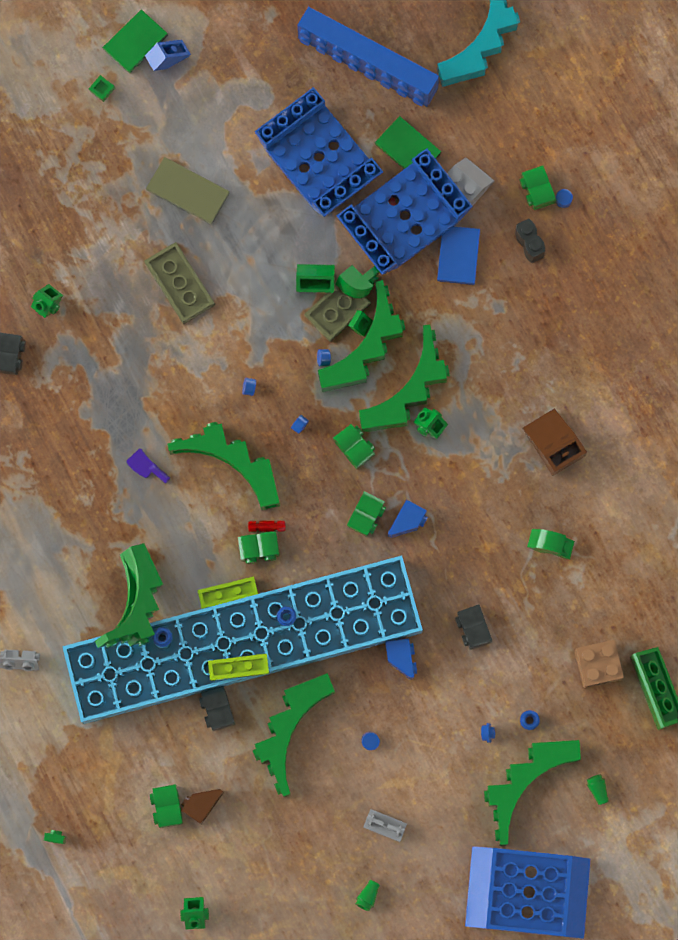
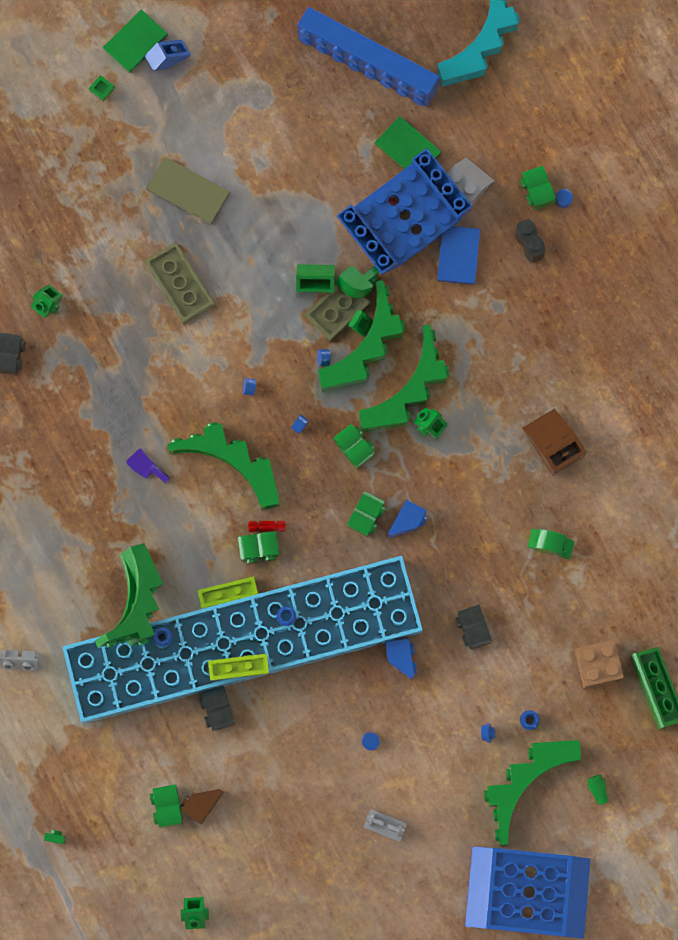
(274, 750): green arch -> none
(308, 129): blue slope -> none
(367, 897): green cone -> none

